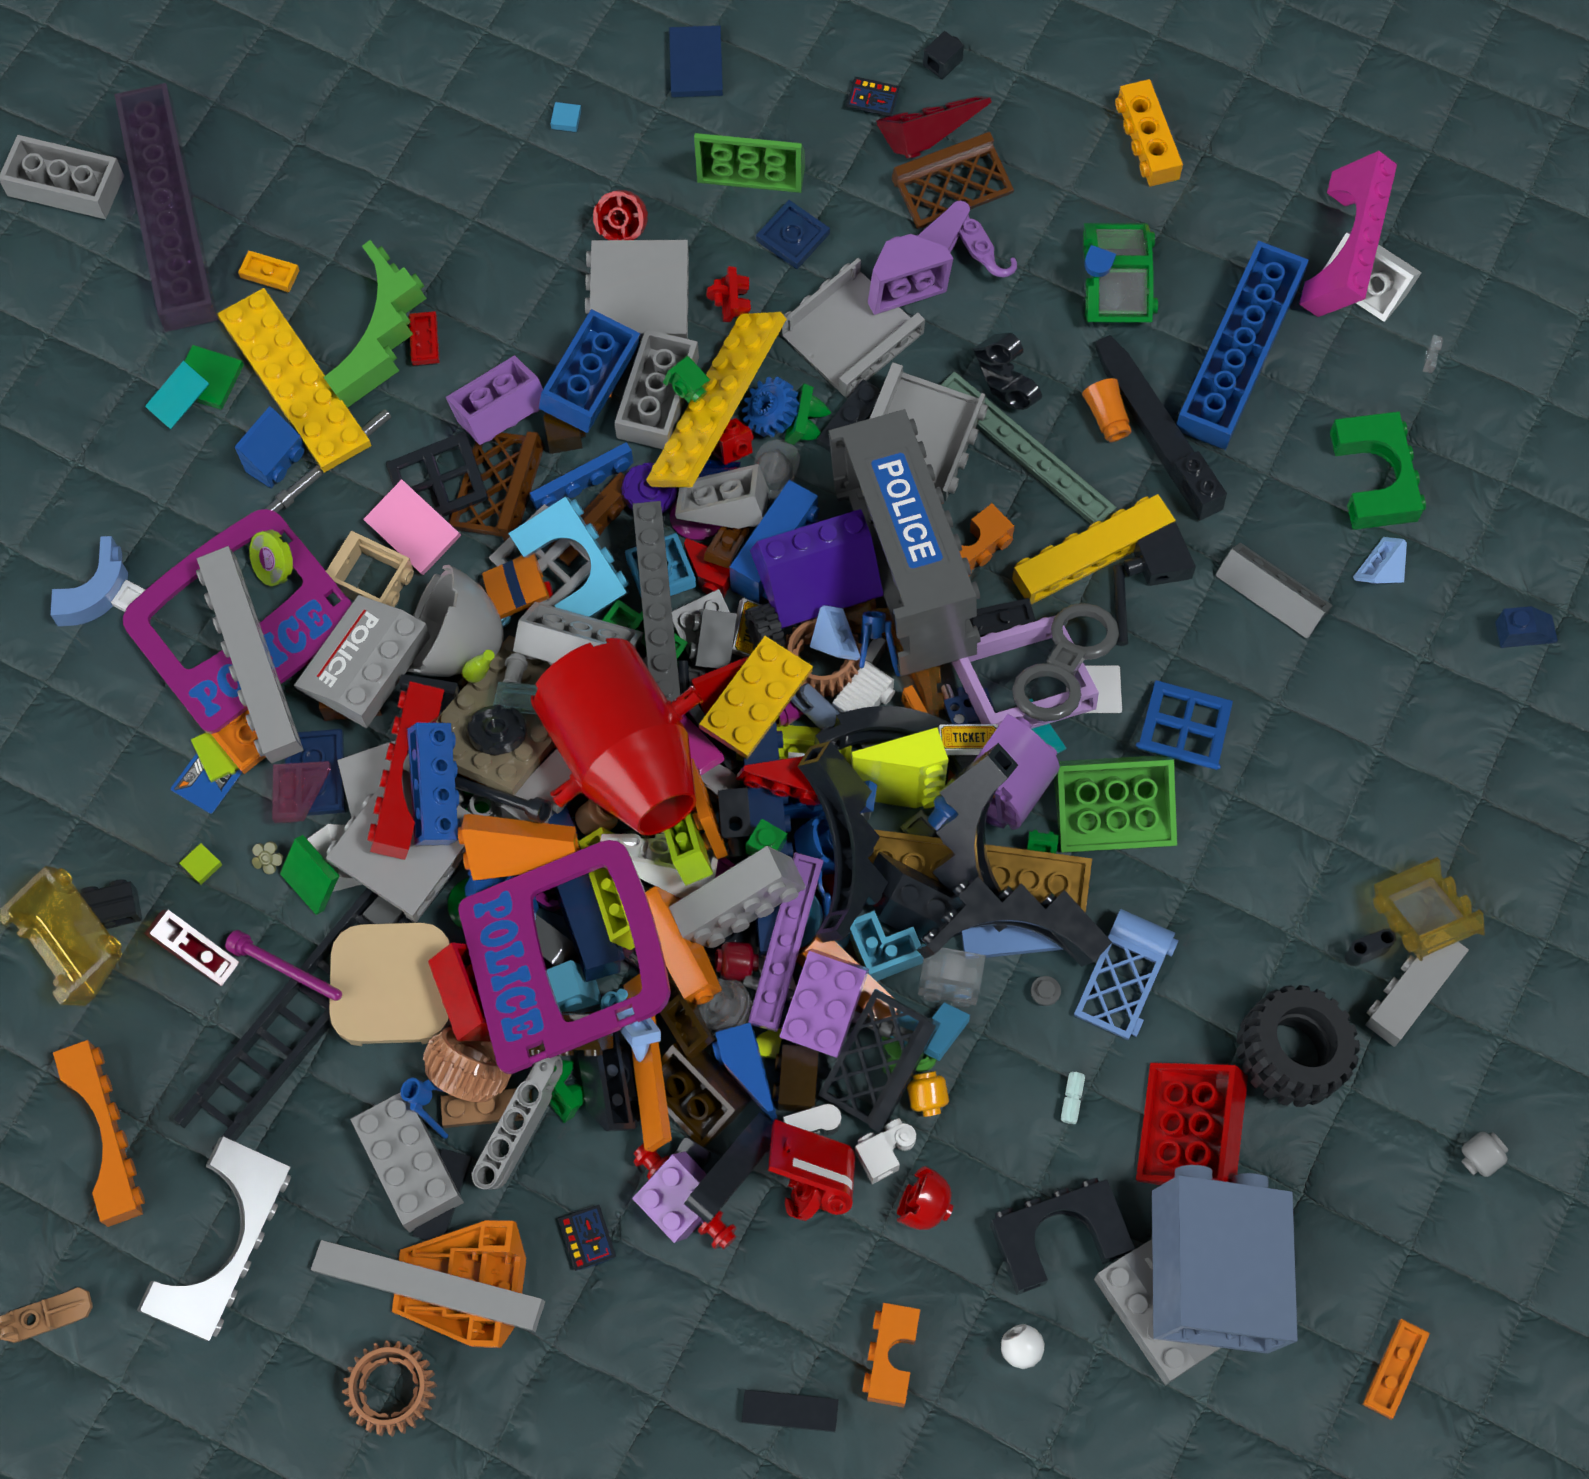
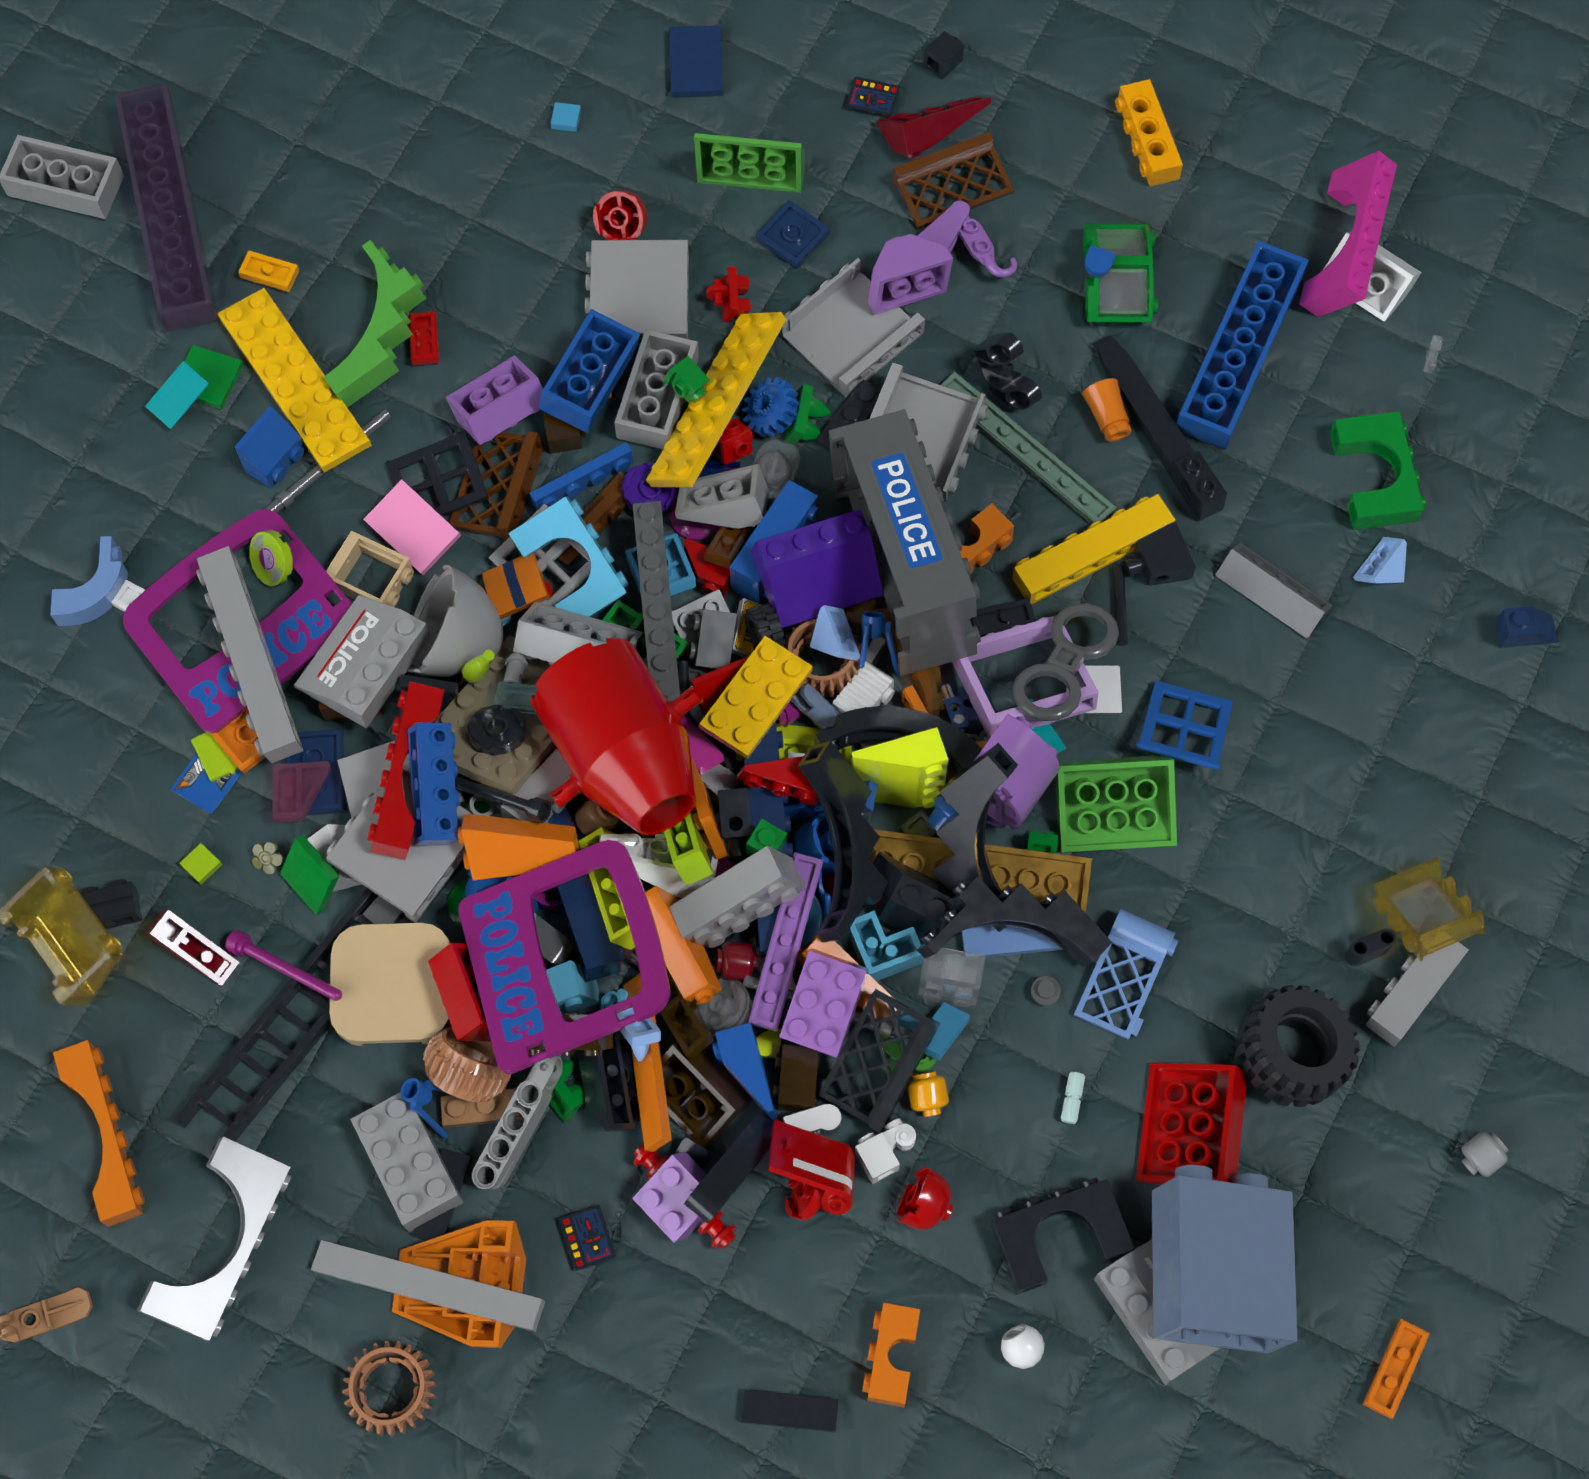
(966, 738): tile -> none

